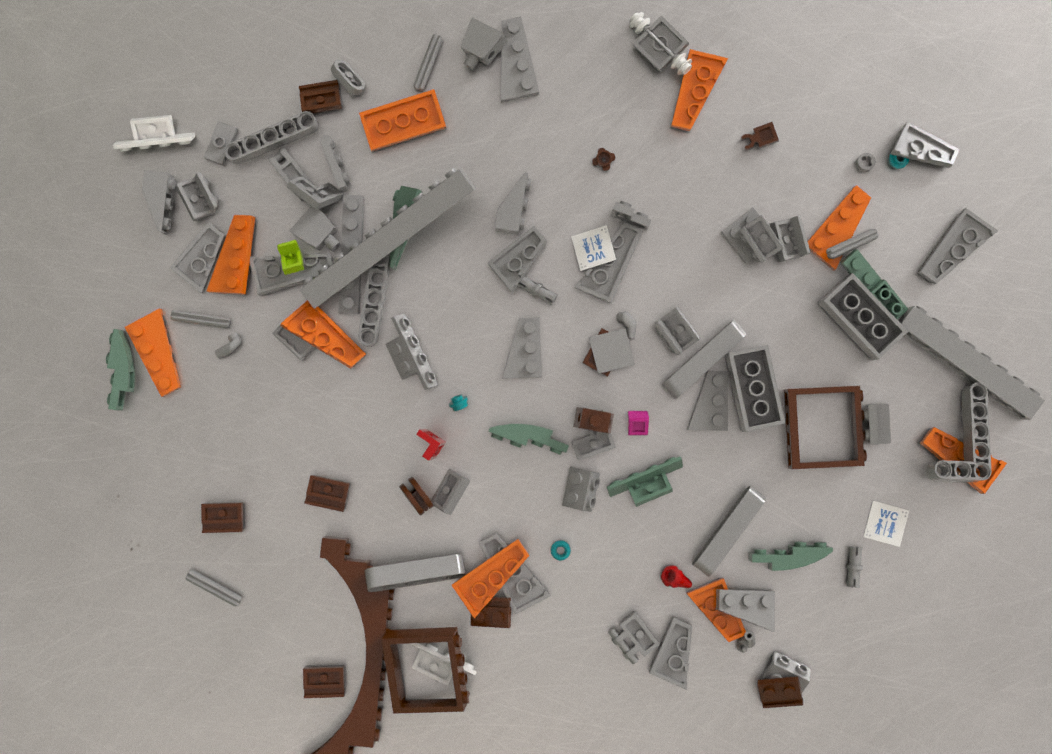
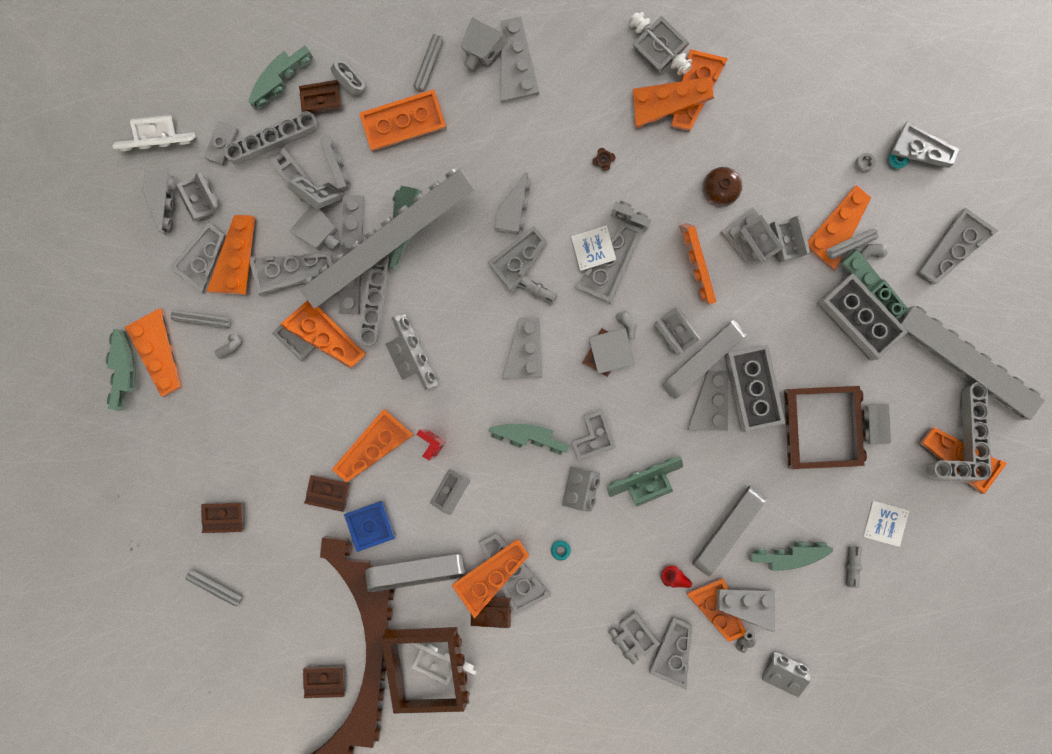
(281, 68): none -> sand green slope
(291, 257): lime bracket -> none
(369, 526): none -> blue plate
(375, 442): none -> orange wing
(417, 497): reddish brown head -> none
(458, 402): teal plate -> none
(593, 420): reddish brown torso -> none
(638, 422): dark pink slope -> none
(666, 99): none -> orange wing
(698, 262): none -> orange wing
(722, 186): none -> reddish brown cylinder
(763, 136): reddish brown plate -> none
(780, 692): reddish brown plate -> none
(874, 249): none -> light grey arm

